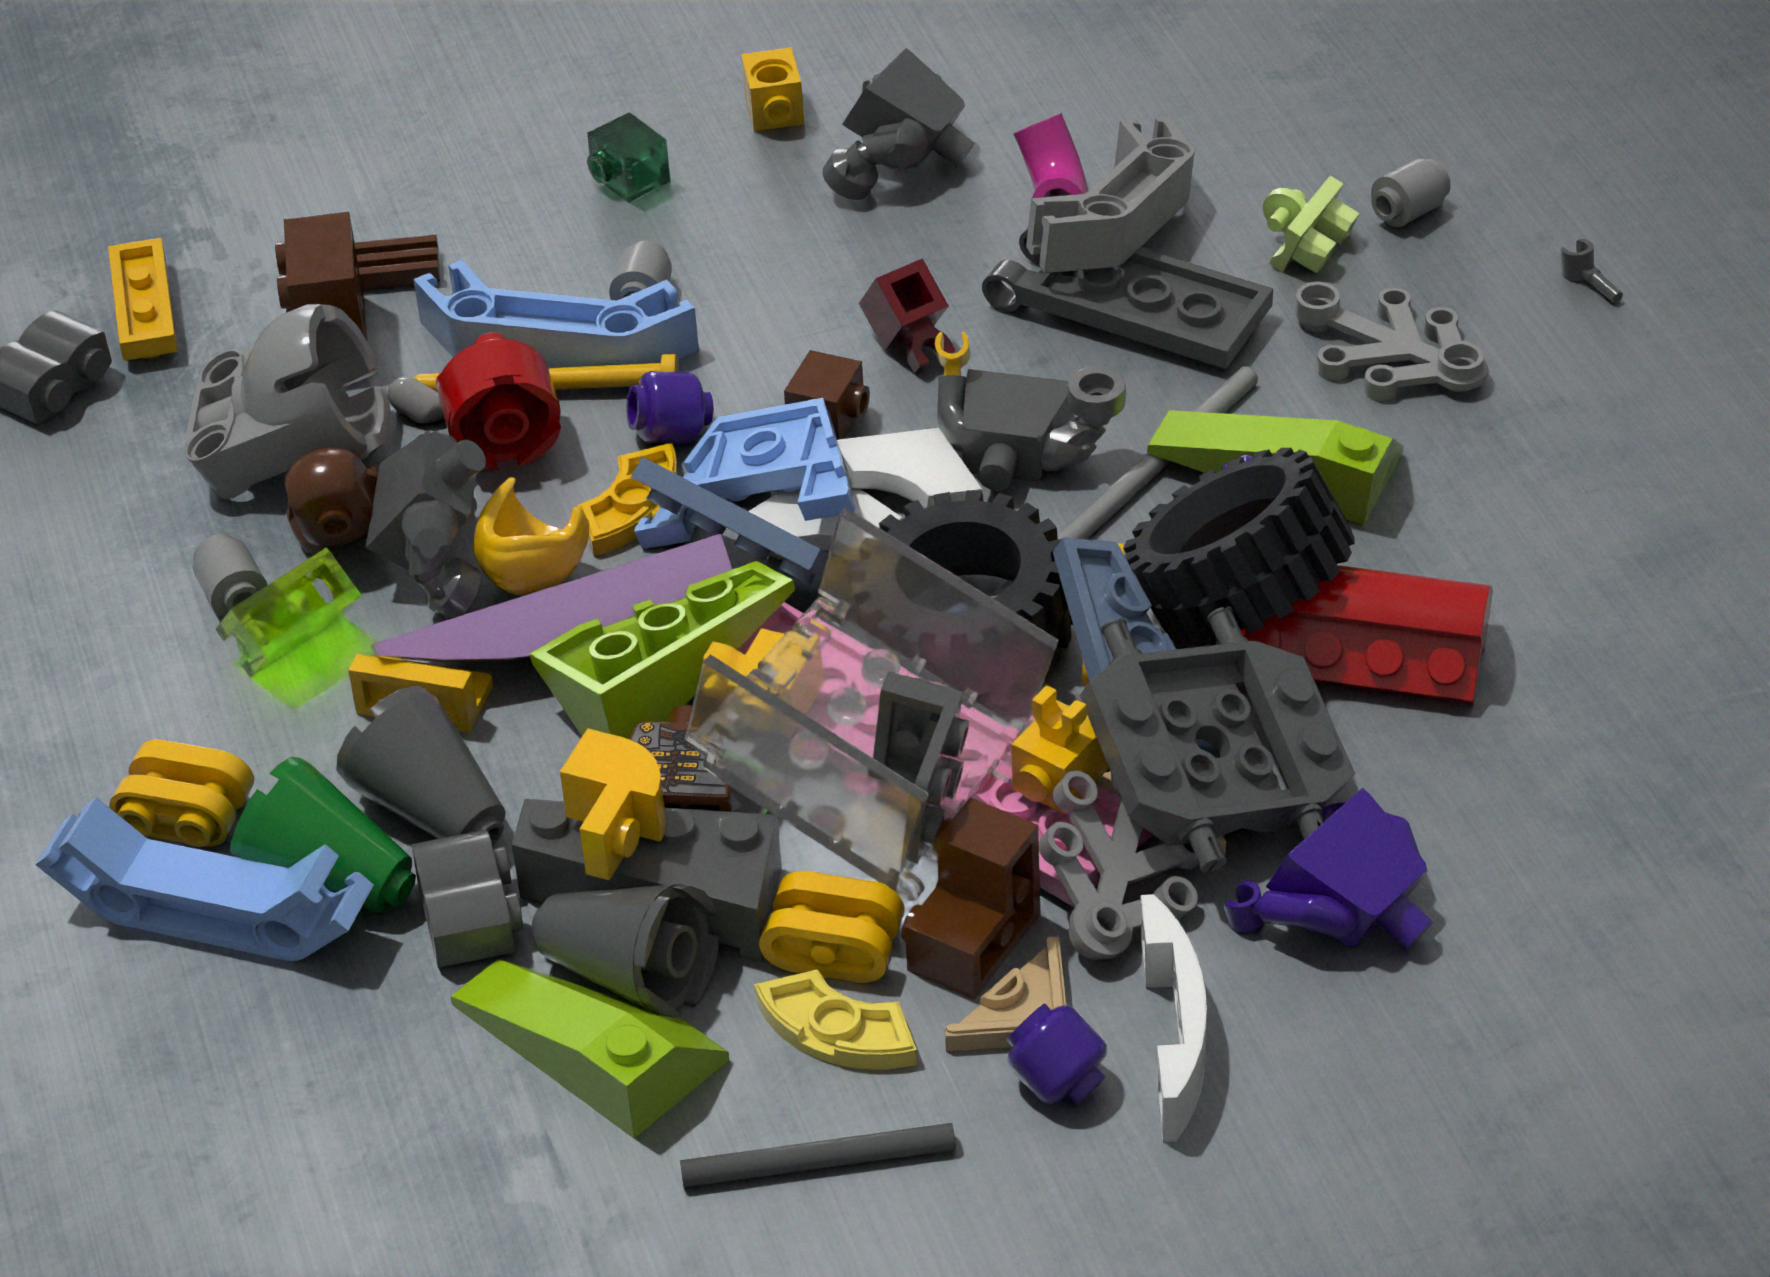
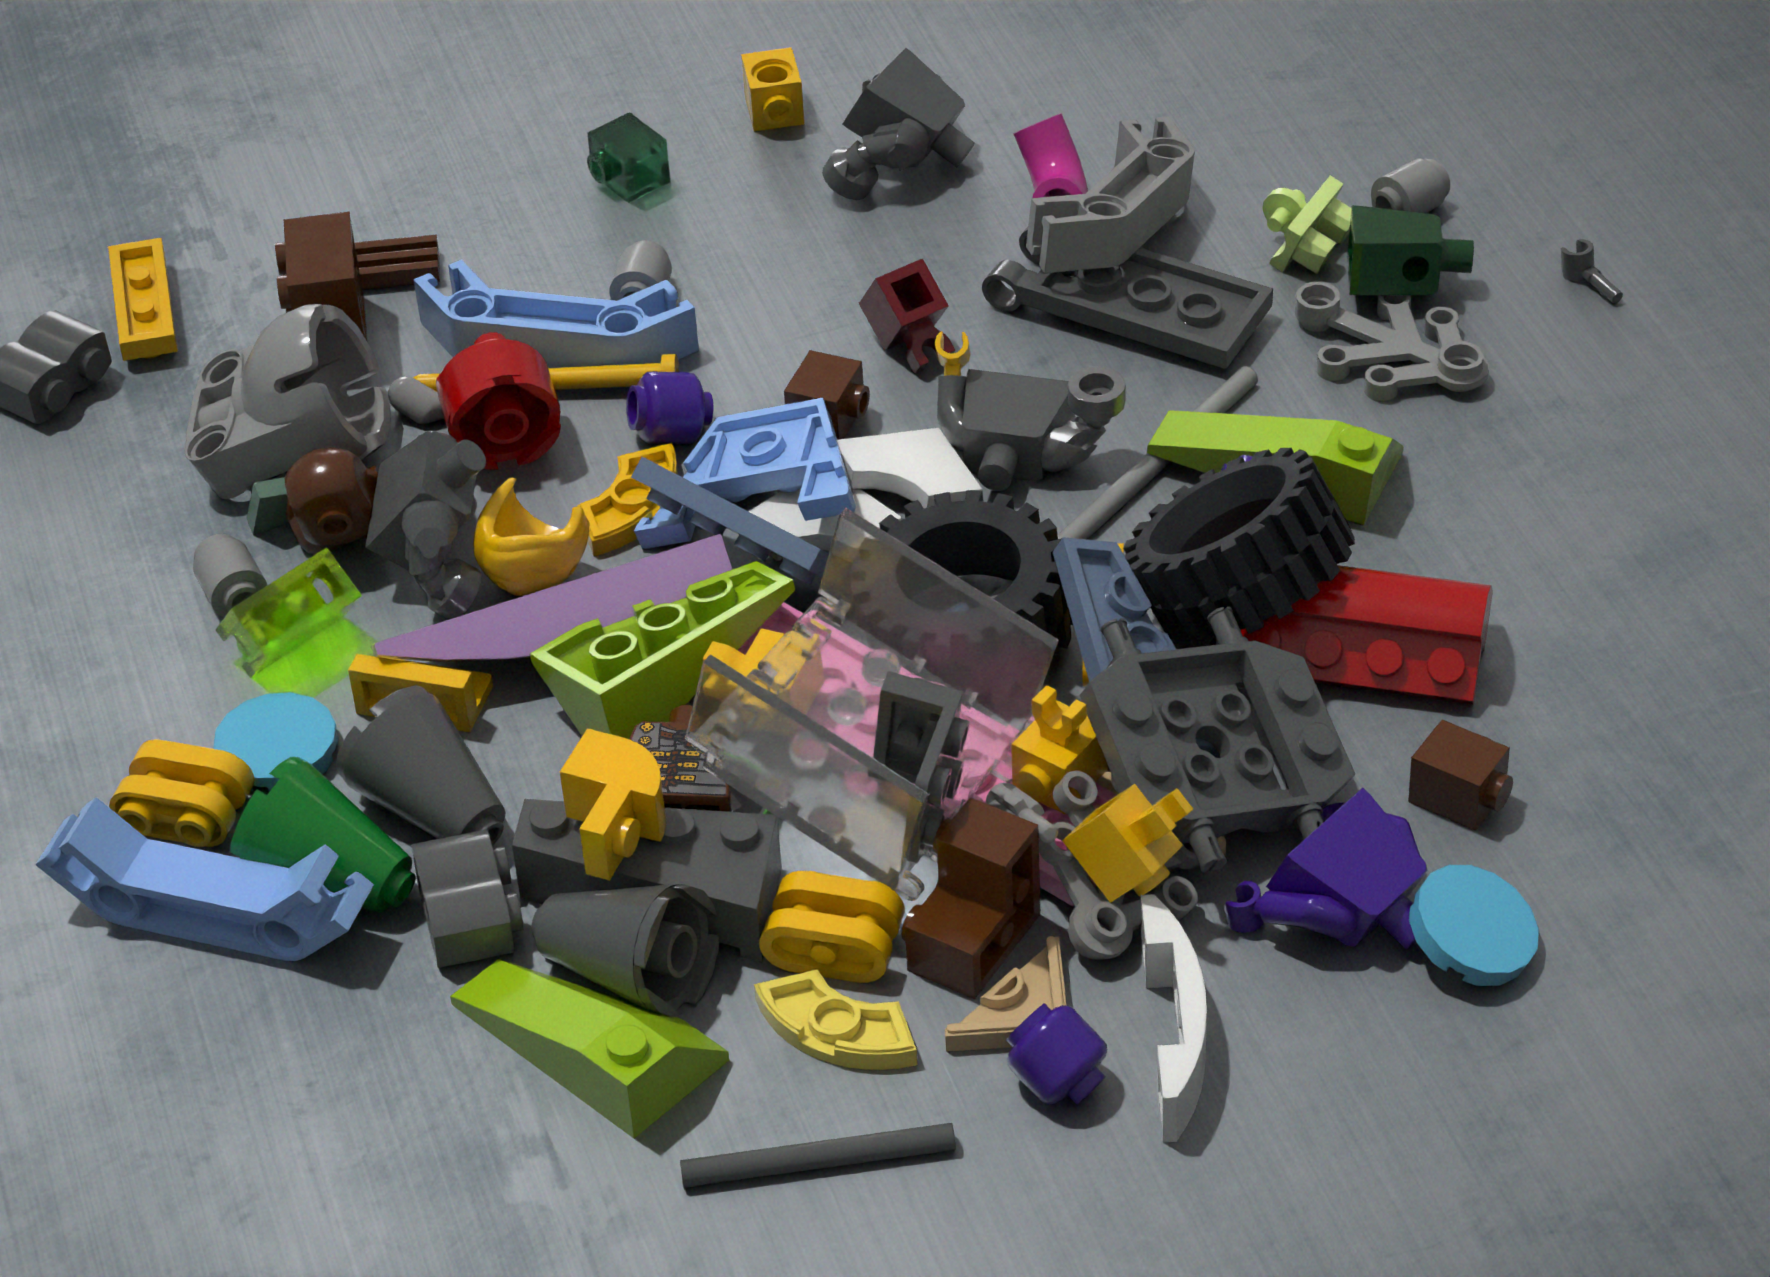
(267, 505): none -> sand green tile
(276, 728): none -> medium azure tile
(1014, 801): none -> light grey axle
(1129, 841): none -> yellow brick
(1401, 252): none -> dark green torso
(1460, 775): none -> reddish brown brick
(1474, 924): none -> medium azure tile

